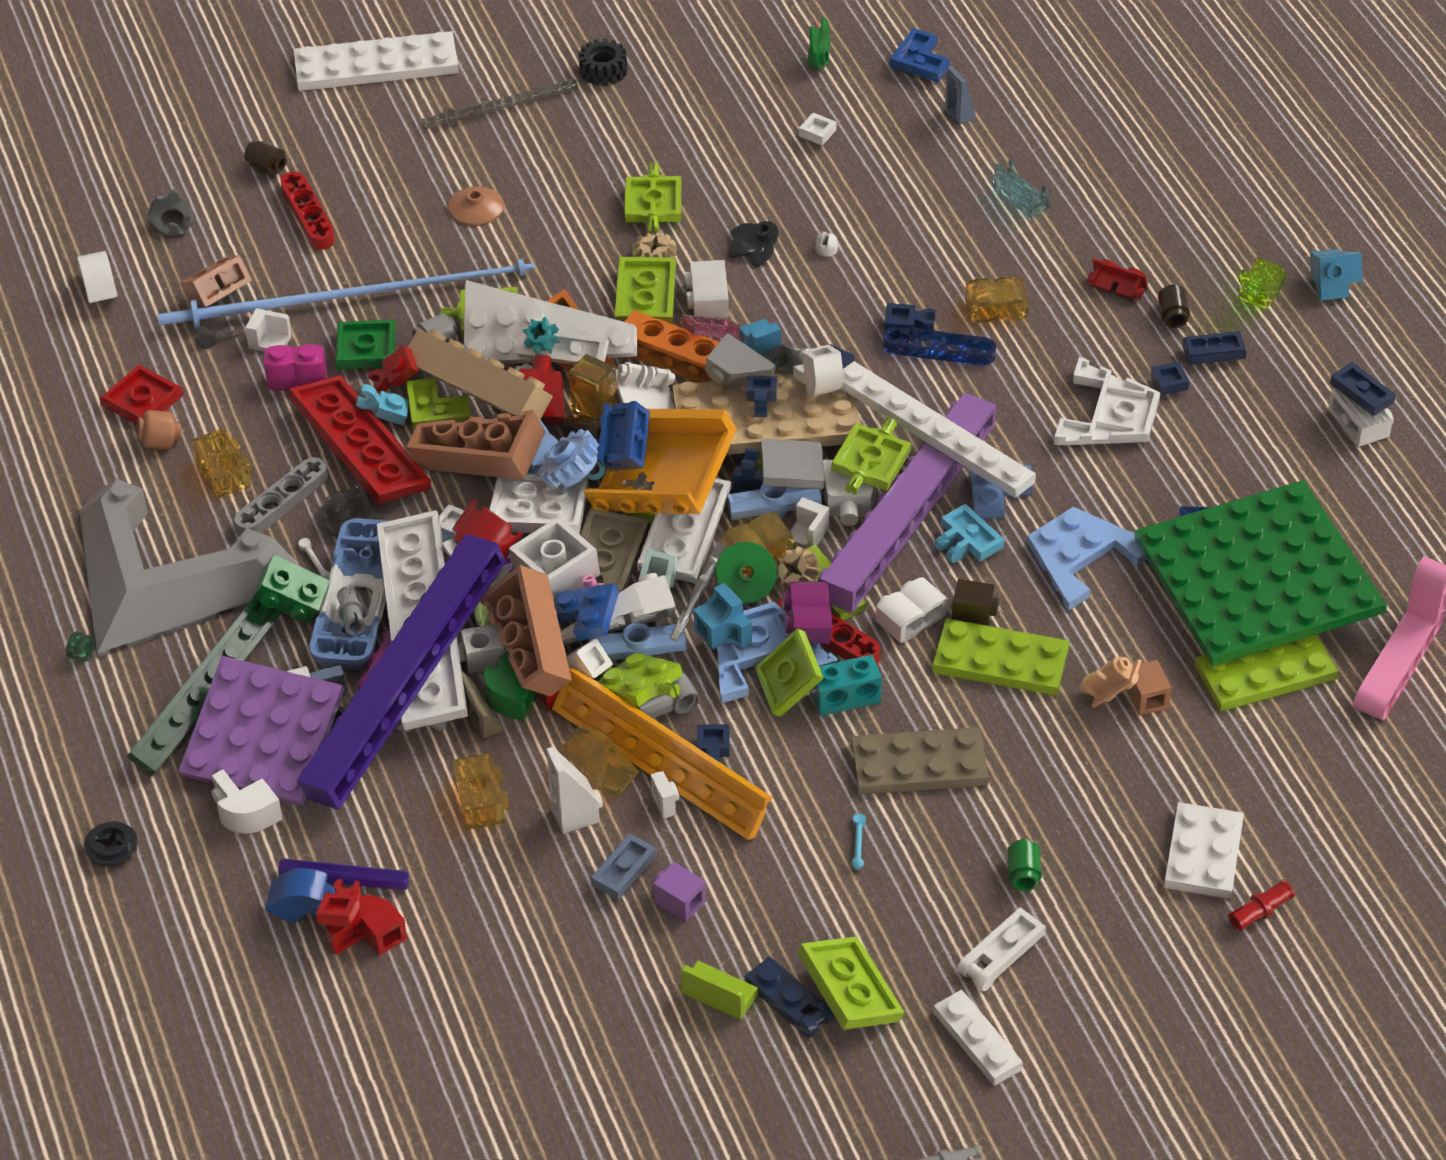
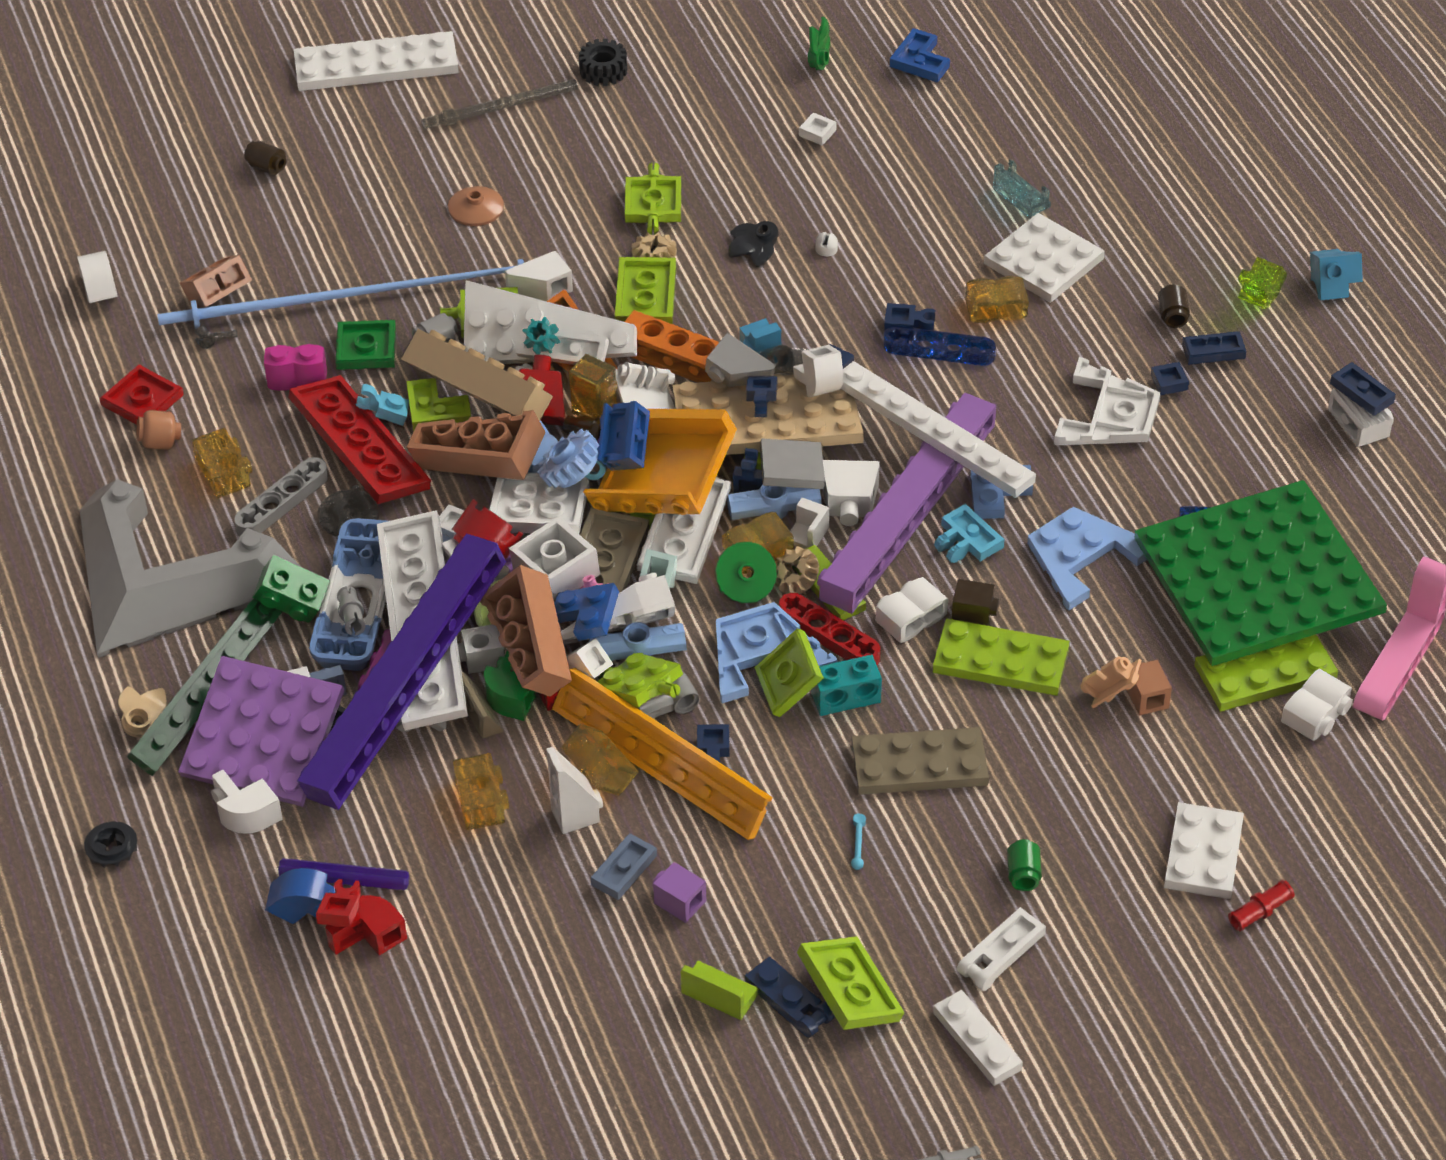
(80, 646): clear green bush -> none
(140, 708): none -> tan plate
(170, 203): dark grey piece -> none
(267, 329): white panel -> none
(305, 545): white hinge -> none
(306, 210): red beam -> none
(396, 370): red plate -> none
(541, 277): none -> white slope
(639, 483): clear smoke hand -> none
(664, 794): white plate -> none
(704, 580): light grey animal -> none
(708, 288): white brick -> none
(710, 326): clear pink tile -> none
(723, 620): dark azure brick -> none
(808, 610): magenta brick -> none
(871, 456): lime plate -> none
(958, 98): sand blue slope -> none
(1044, 256): none -> white plate
(1130, 281): red hinge -> none
(1317, 705): none -> white brick

